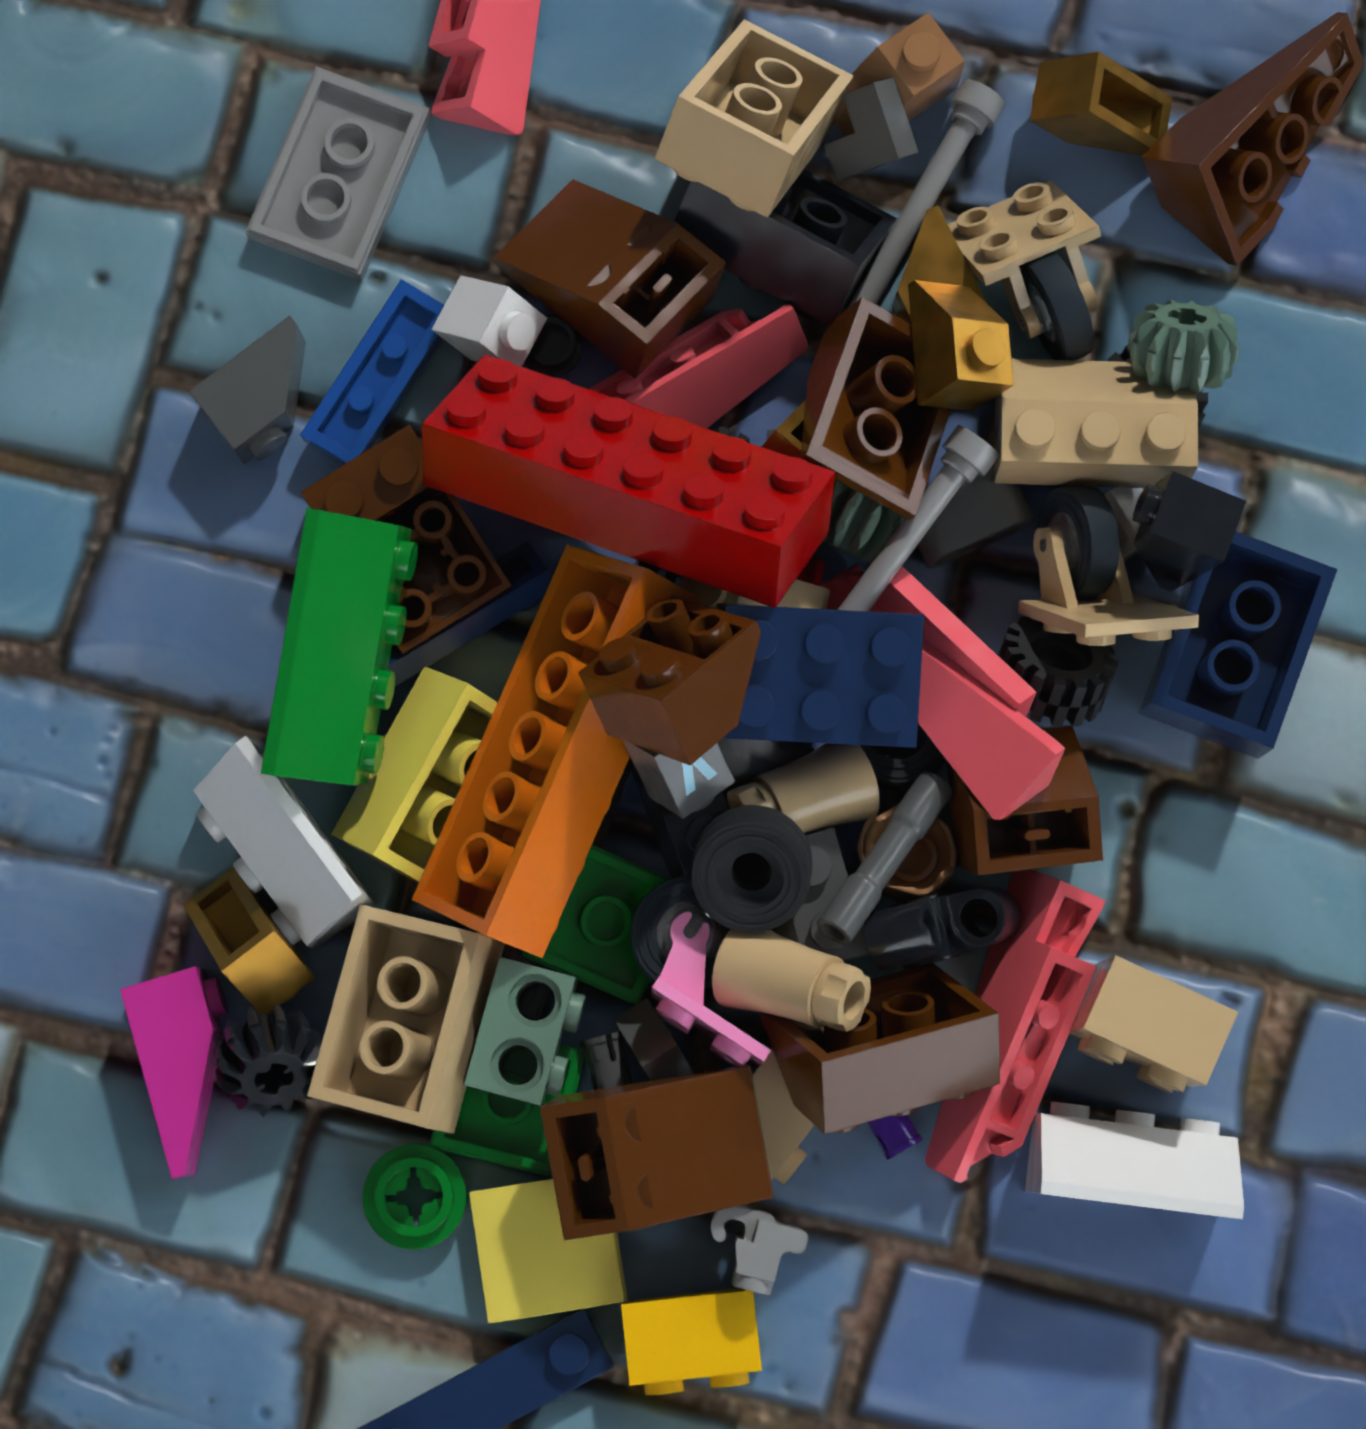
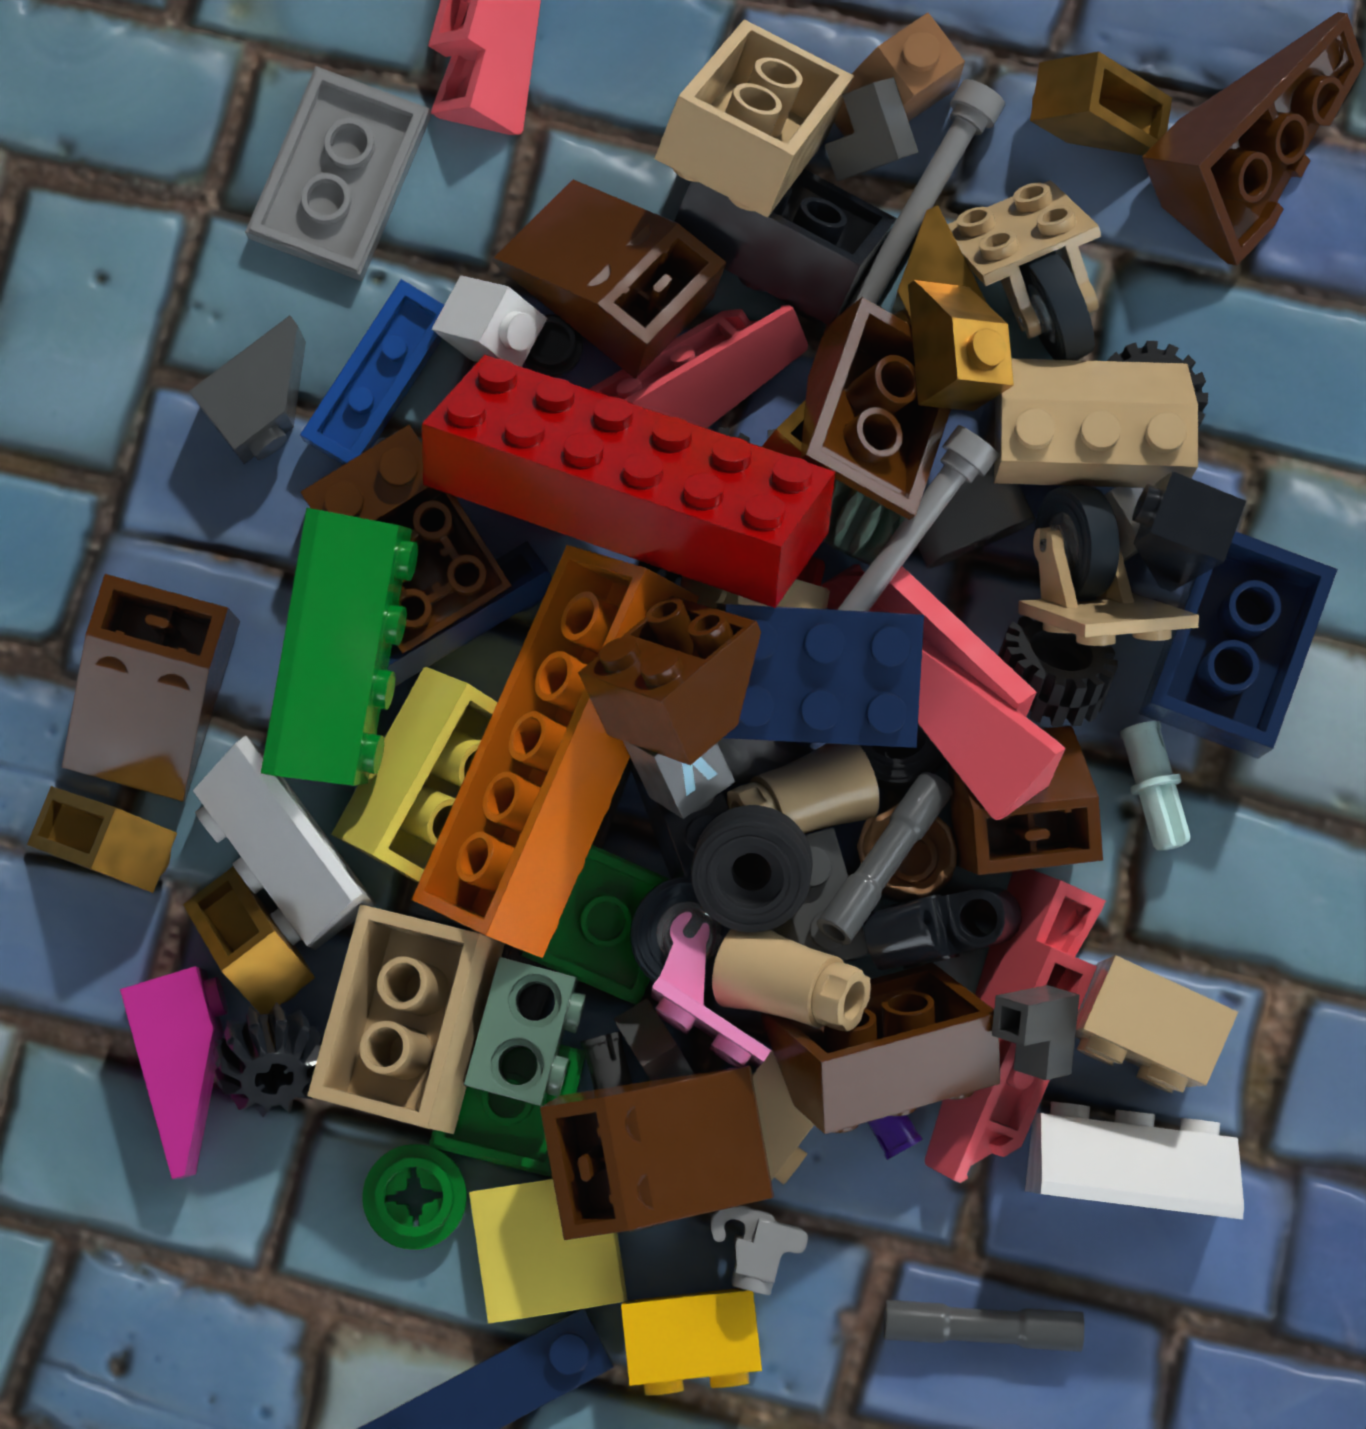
(102, 839): none -> pearl gold slope
(147, 686): none -> reddish brown slope
(1025, 1328): none -> dark grey piece
(1042, 1026): none -> dark grey piece
(1156, 785): none -> light aqua axle
(1183, 346): sand green gear -> none

